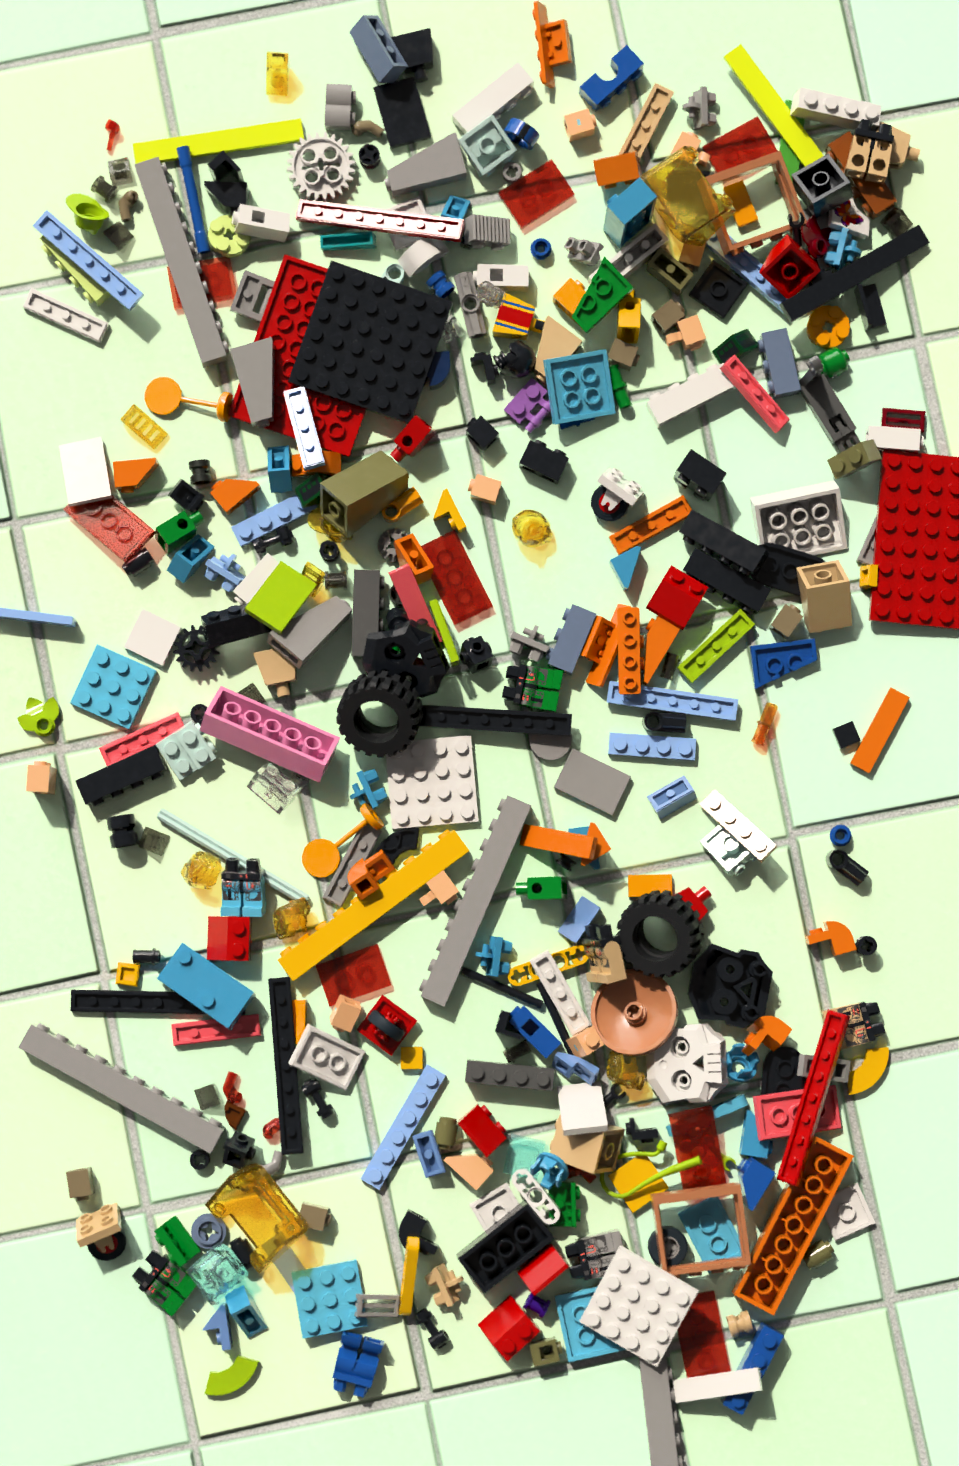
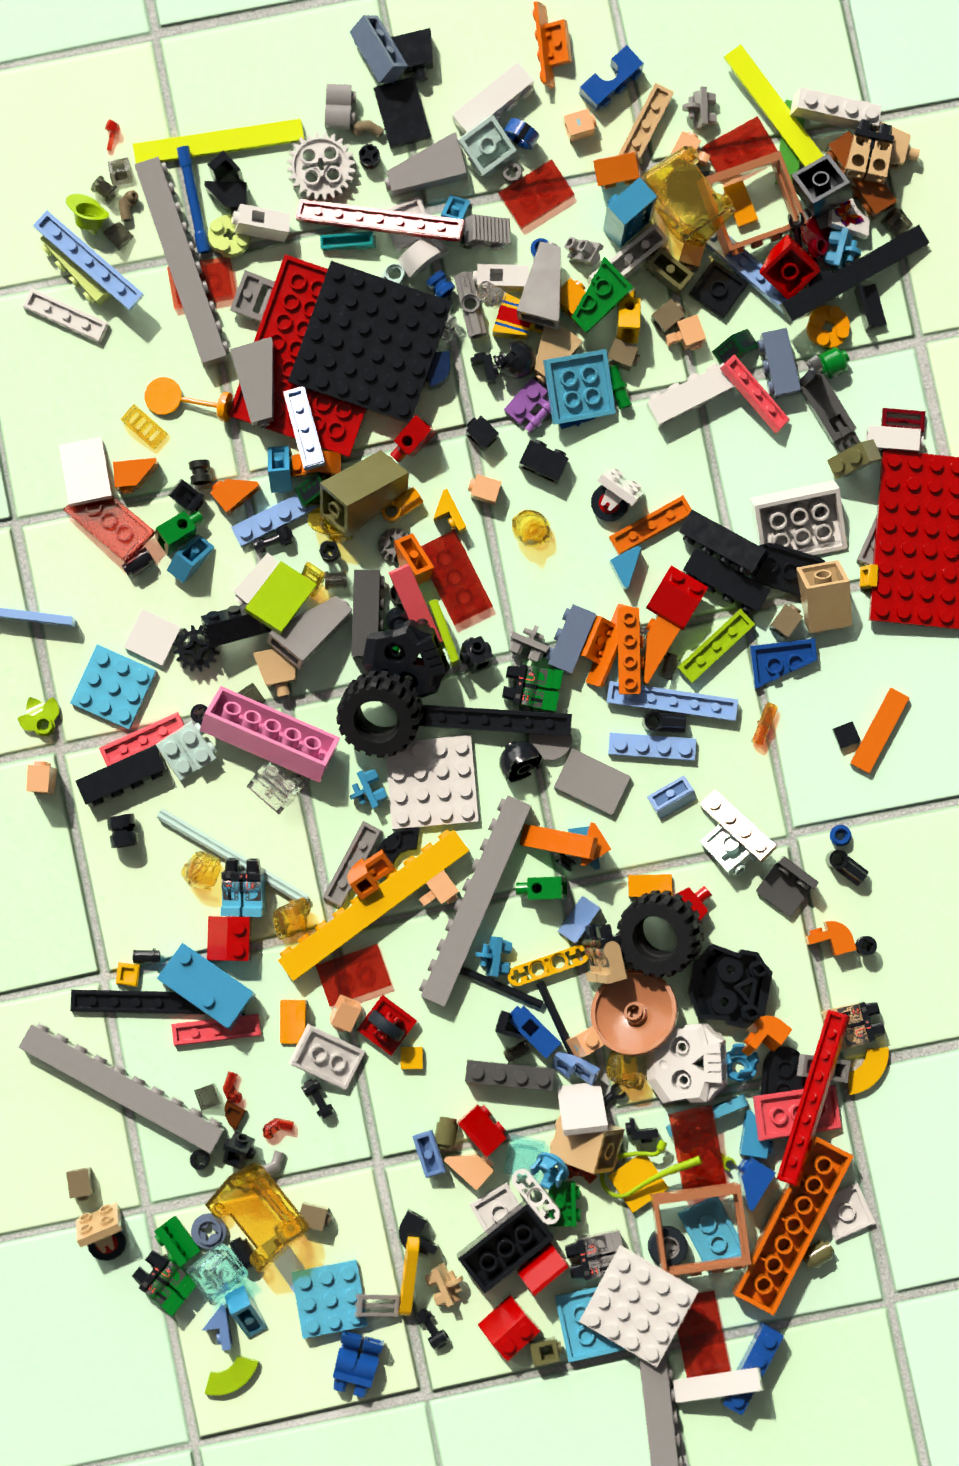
(153, 841): clear smoke slope -> none
(225, 568): light blue hips -> none
(277, 73): clear yellow slope -> none
(285, 1074): black tile -> none
(323, 857): light orange piece -> none
(403, 1127): light blue plate -> none
(518, 760): none -> black cylinder
(537, 1304): dark purple bush -> none
(542, 291): none -> light grey slope
(560, 992): white tile -> none
(699, 476): black brick -> none
(739, 1323): tan wheel -> none
(786, 886): none -> dark grey bracket

